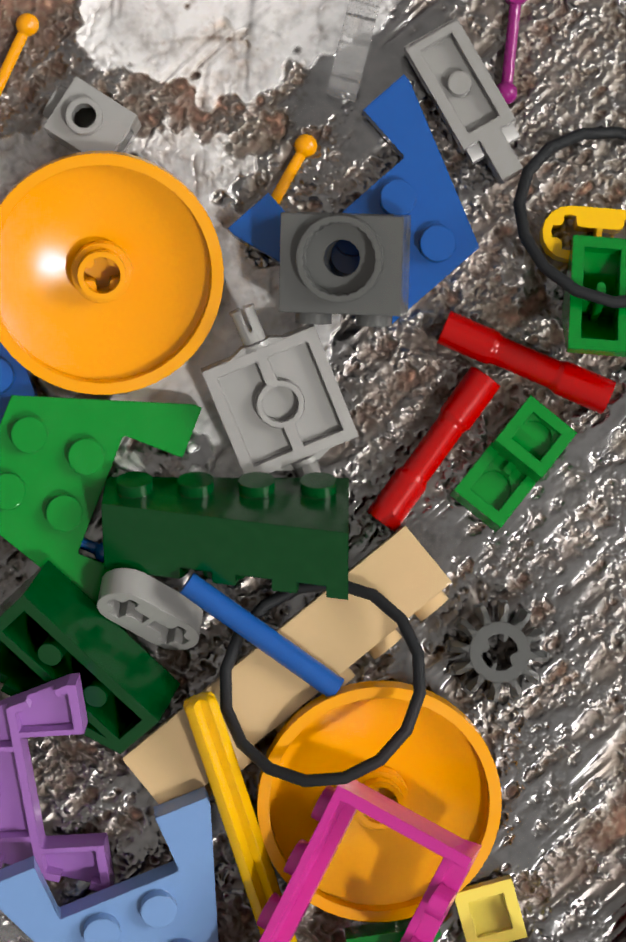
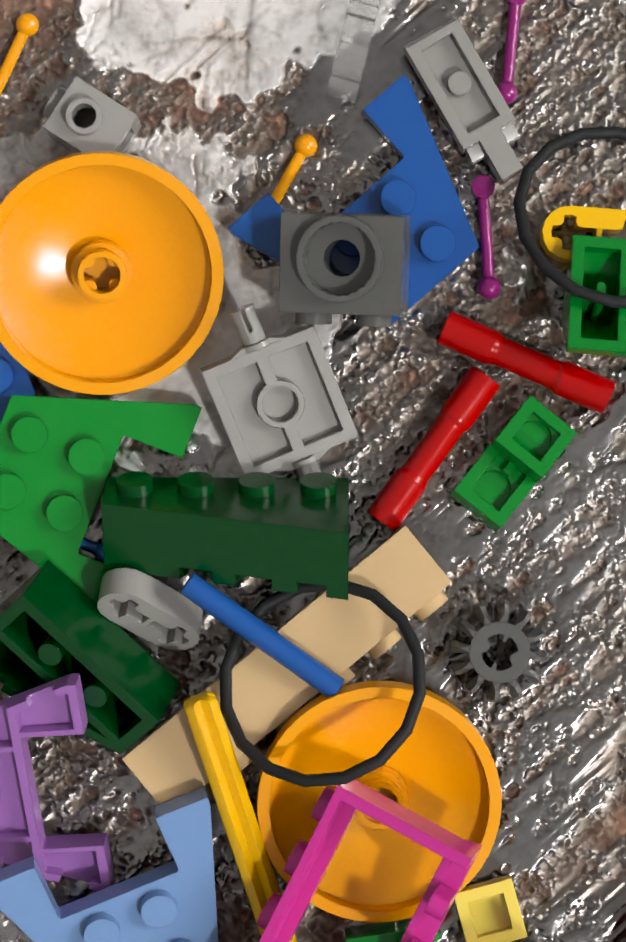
(482, 189): none -> magenta hinge

